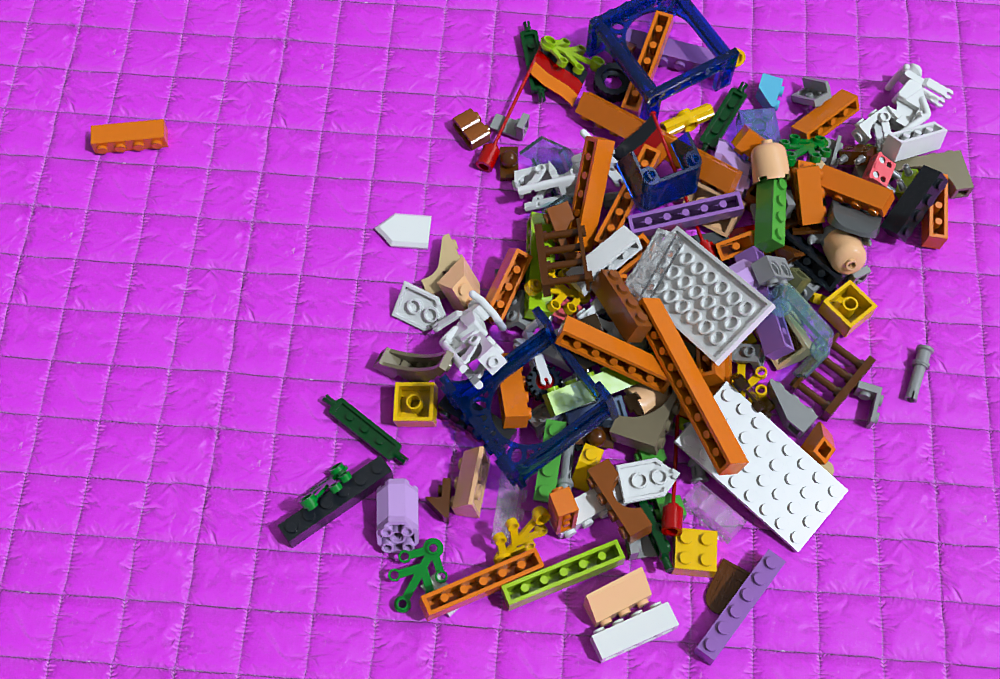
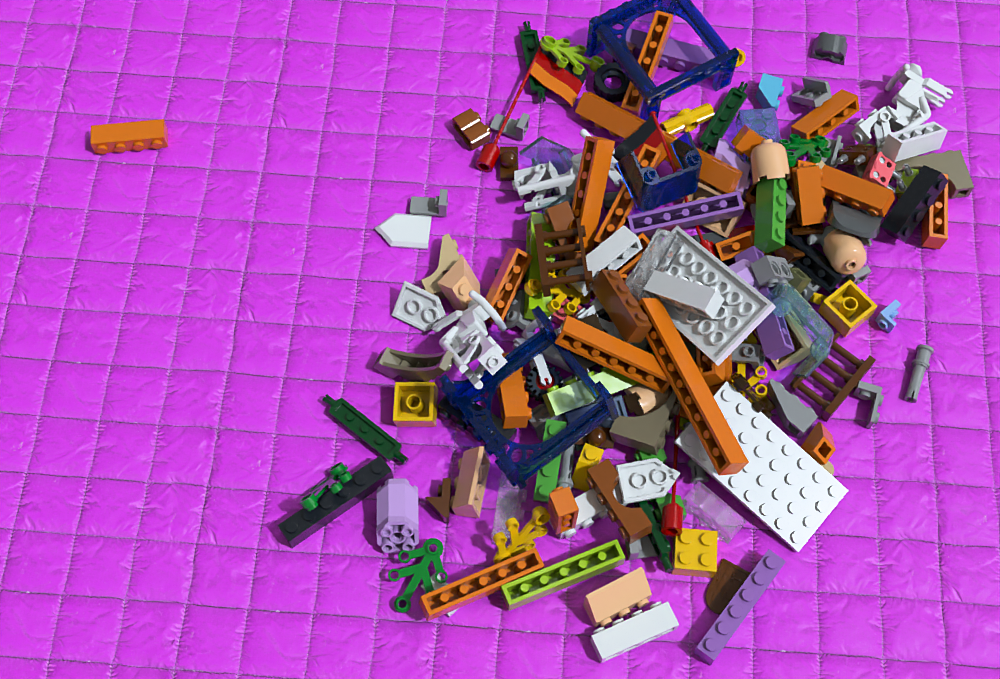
(430, 206): none -> light grey bracket
(684, 294): none -> white brick
(830, 47): none -> dark grey cylinder
(885, 318): none -> light blue bracket

